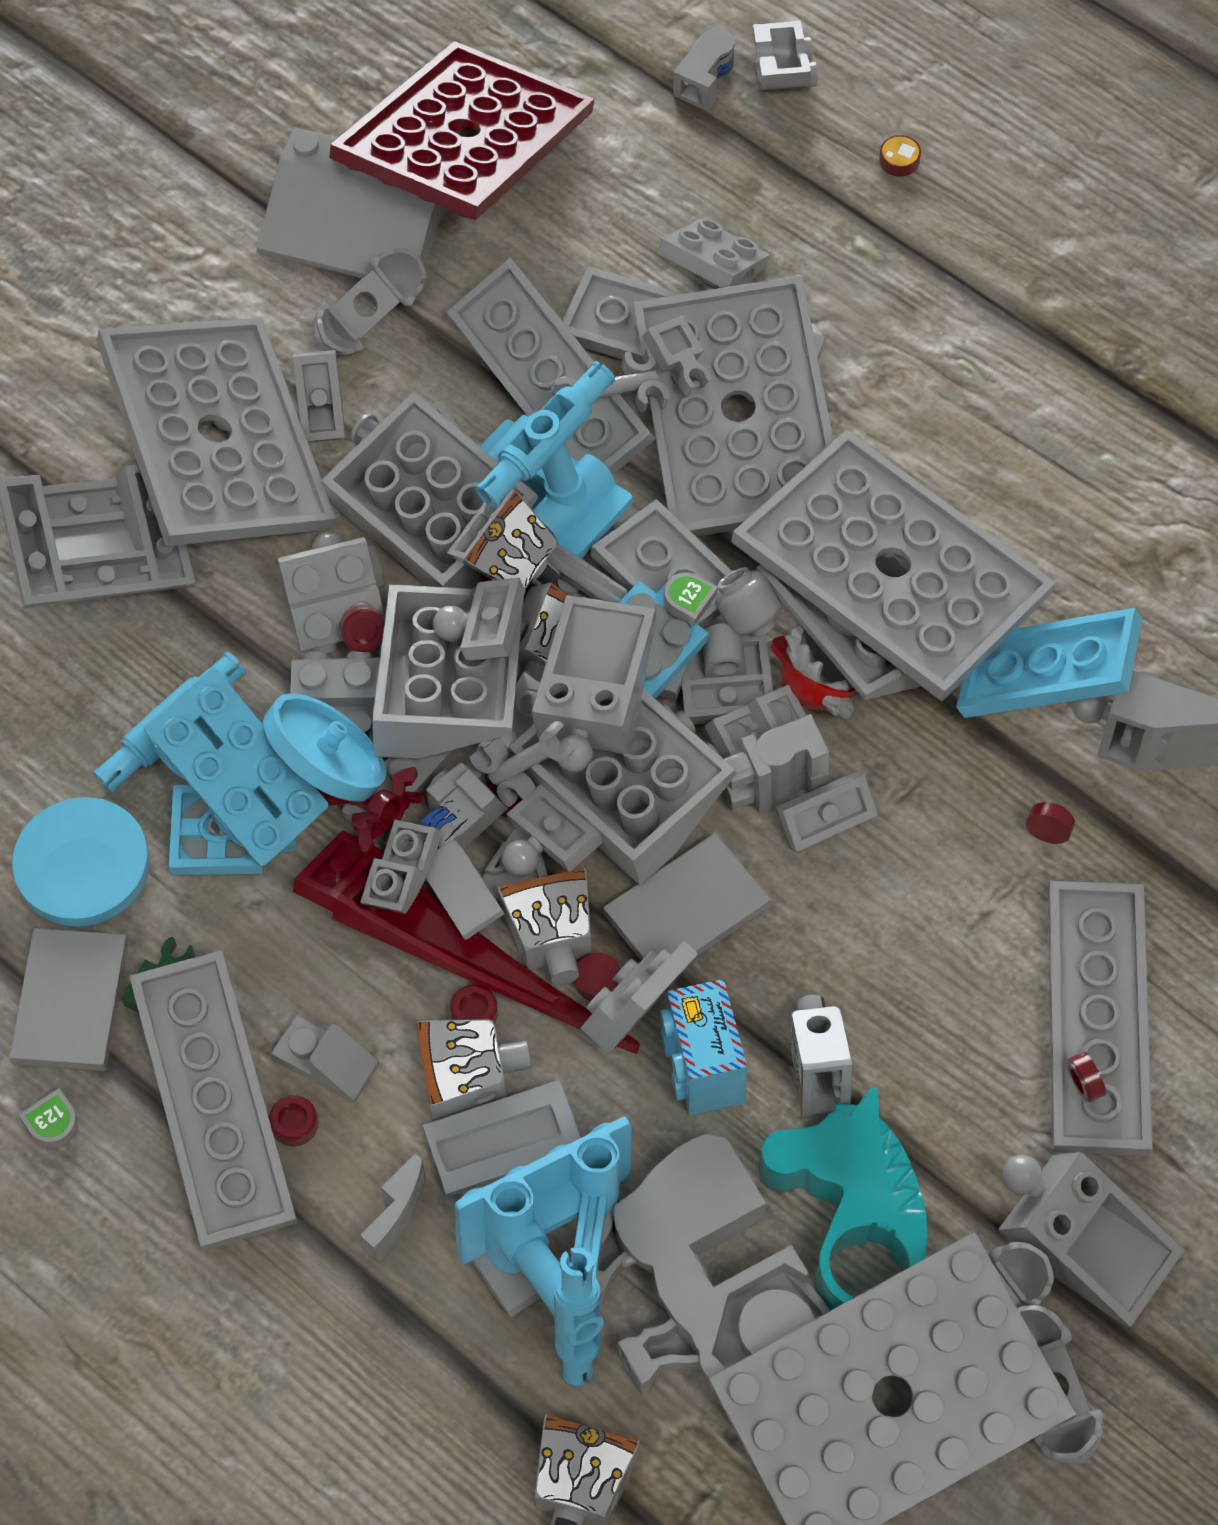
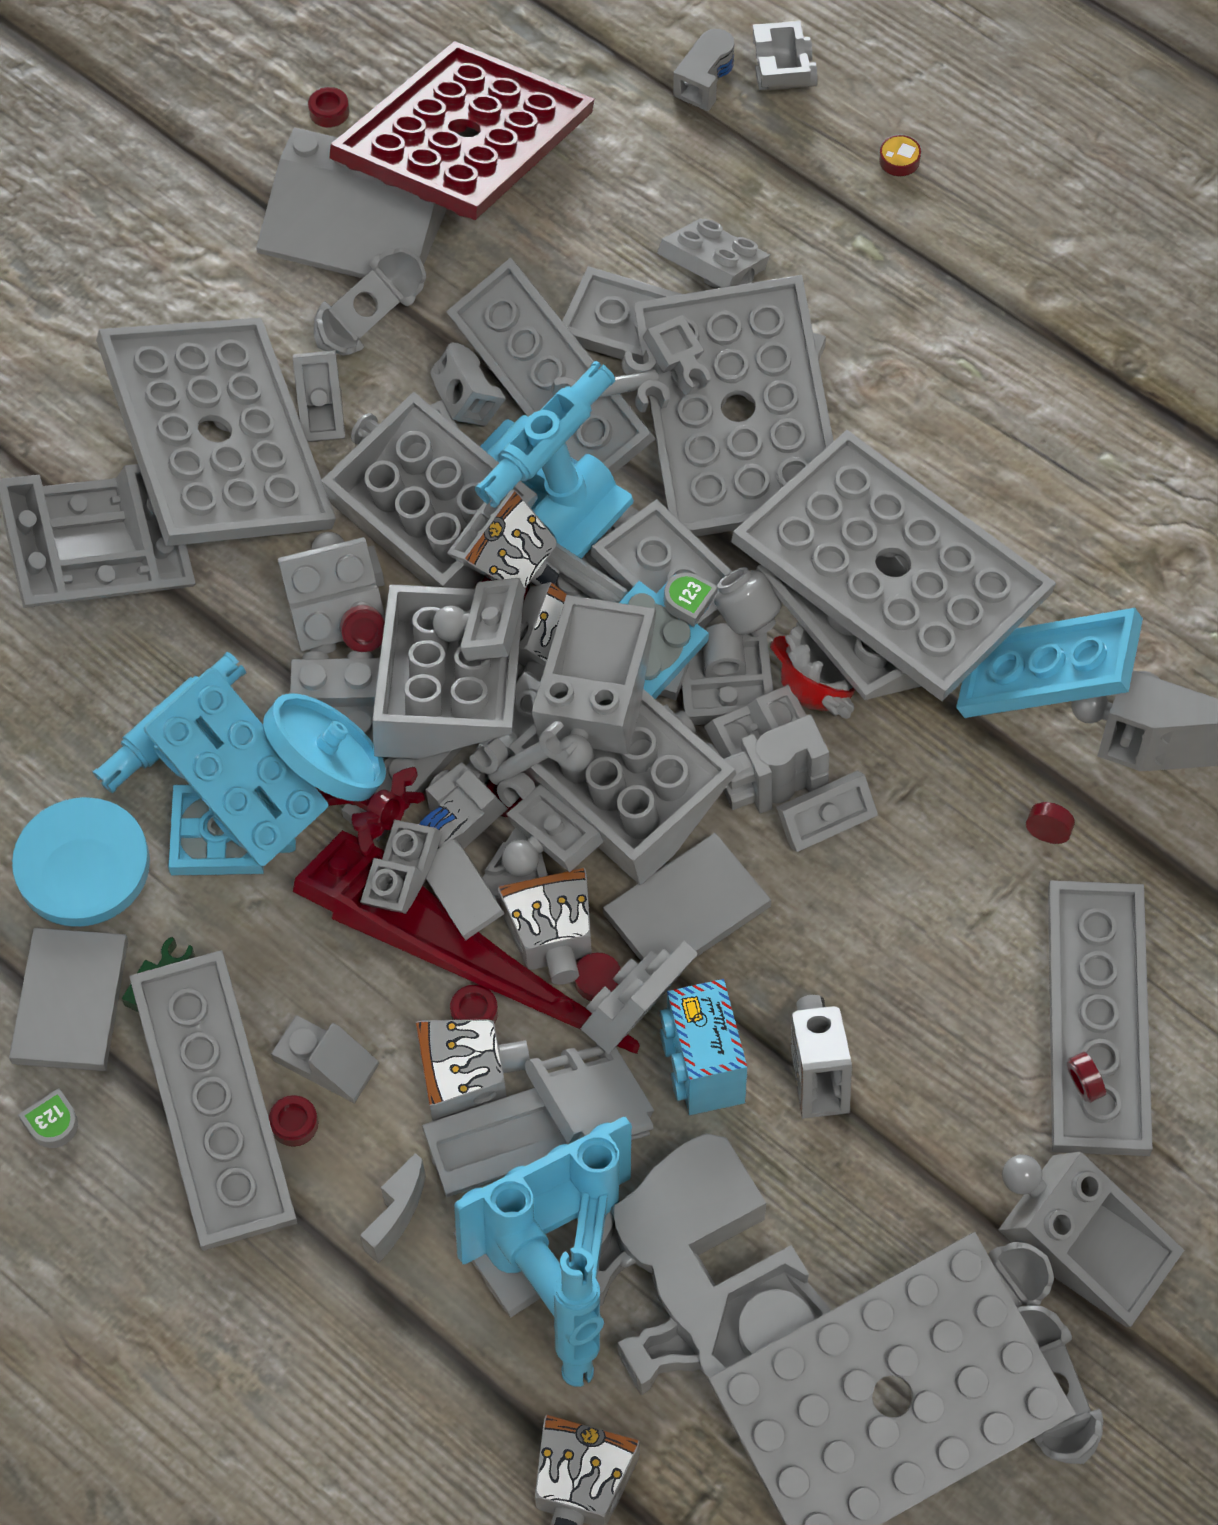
(328, 107): none -> dark red tile
(464, 386): none -> light grey leg
(590, 1092): none -> light grey plate
(864, 1172): teal animal -> none

